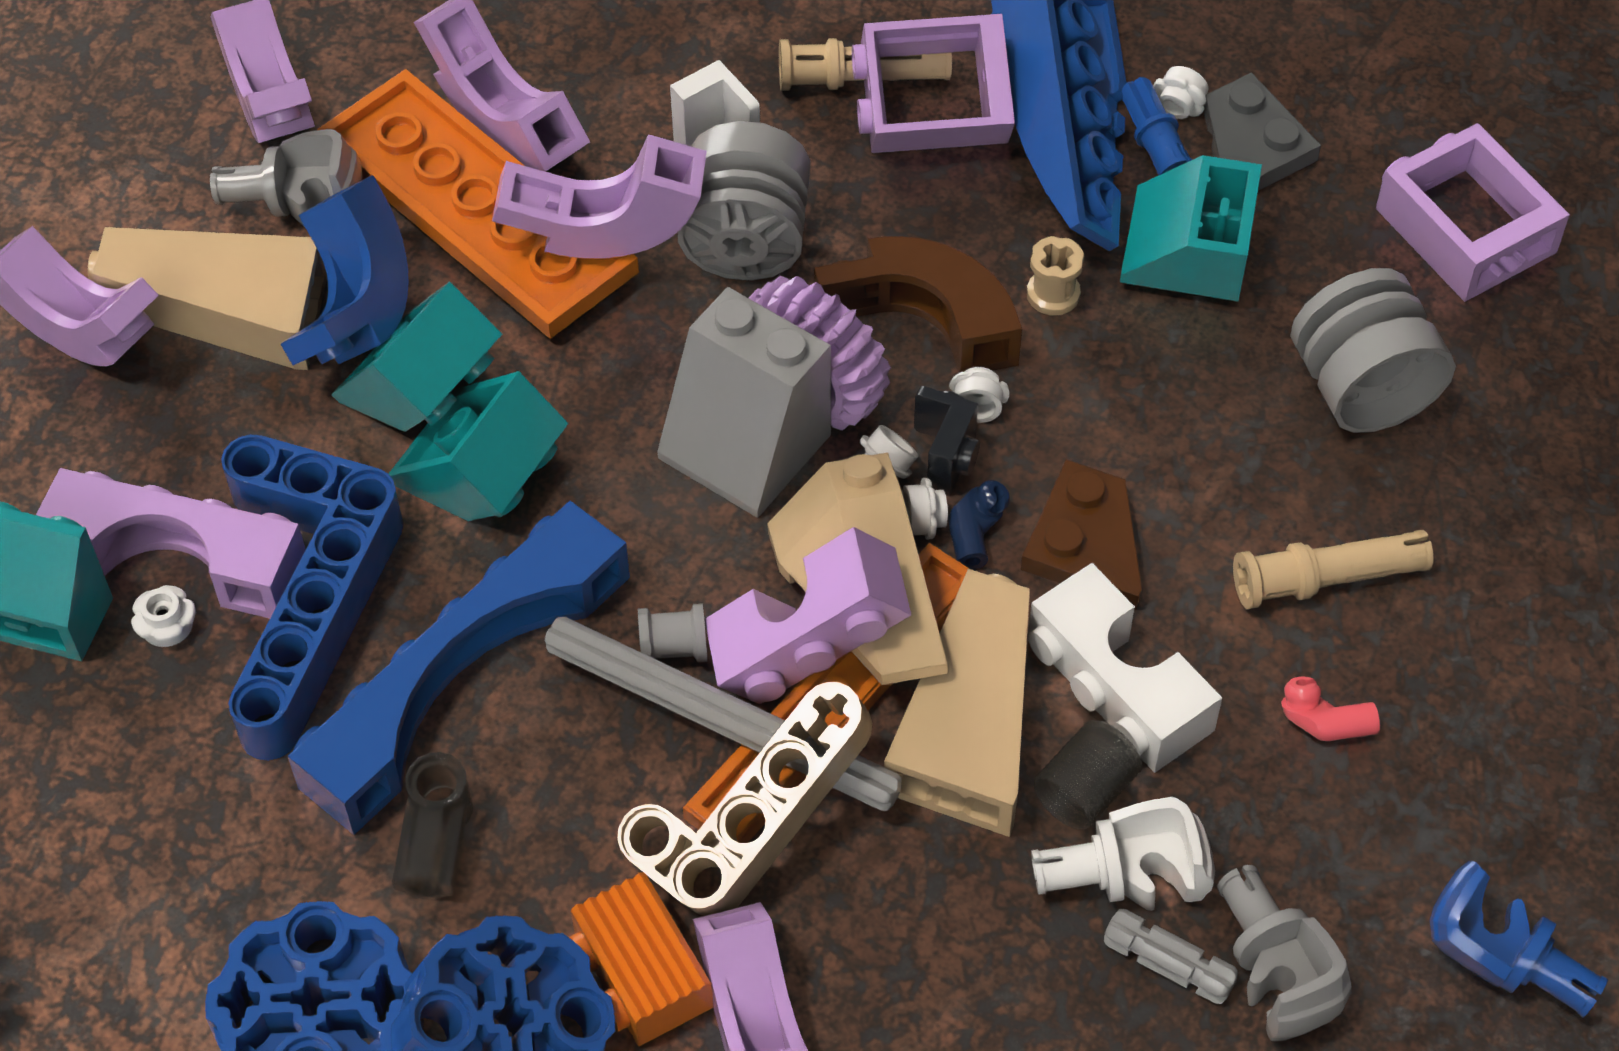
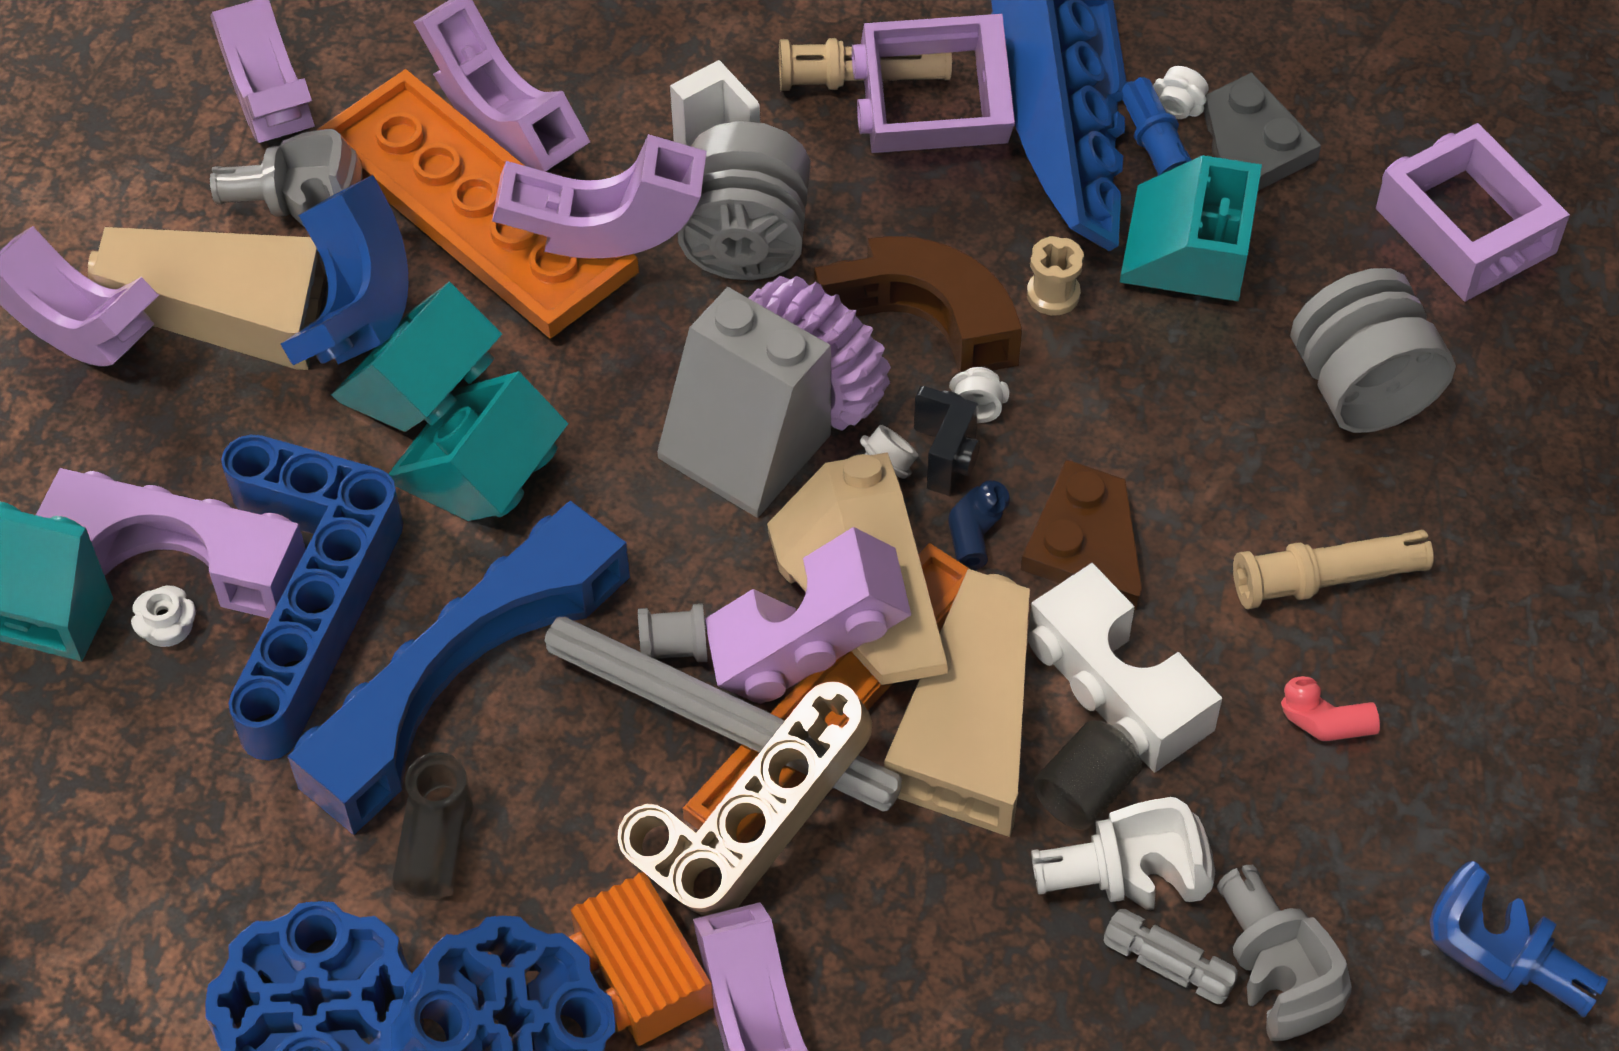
(925, 508): white plate -> none

